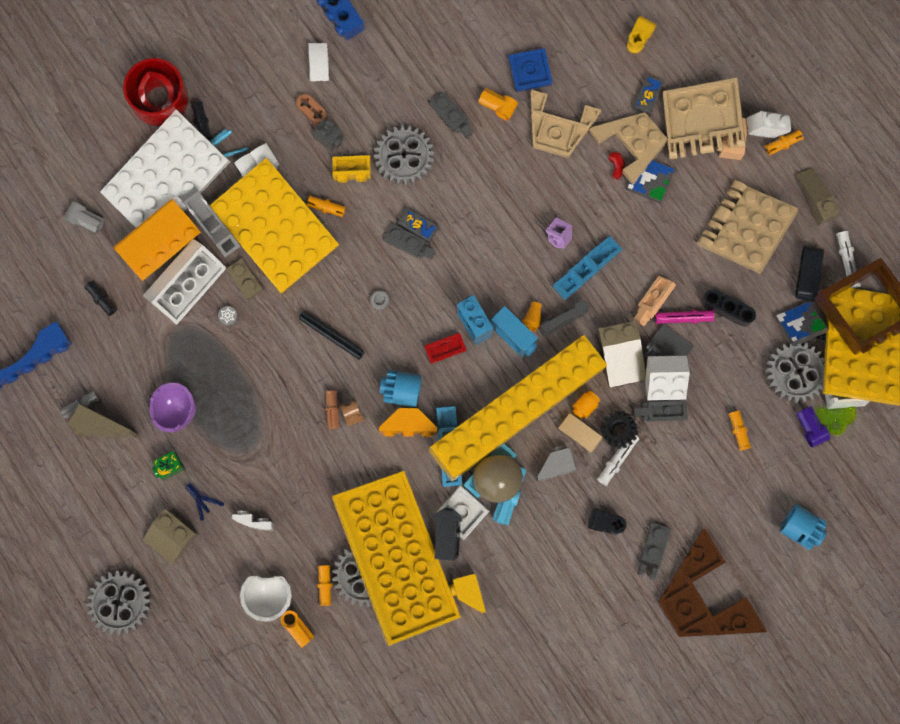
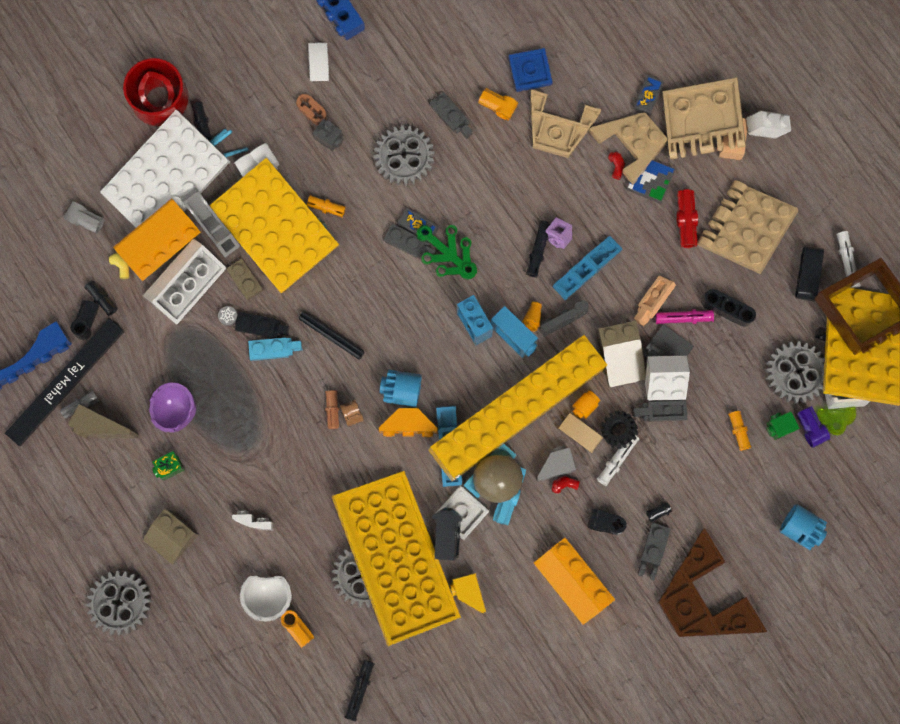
(64, 382): none -> black tile
(85, 318): none -> black piece
(117, 260): none -> light yellow arm
(199, 500): clear blue plant -> none
(260, 326): none -> black hinge
(273, 348): none -> medium azure hinge
(324, 585): light orange pin -> none
(351, 168): yellow bracket -> none
(367, 667): none -> black pin
(379, 300): light grey tile -> none
(445, 348): red plate -> none
(449, 253): none -> green plant
(538, 250): none -> black pin
(562, 482): none -> red arm
(574, 581): none -> light orange slope
(641, 33): yellow piece -> none
(659, 511): none -> black pin
(687, 218): none -> red piece
(781, 425): none -> green brick
(784, 142): light orange pin -> none
(801, 323): tile -> none
(818, 196): dark tan slope -> none

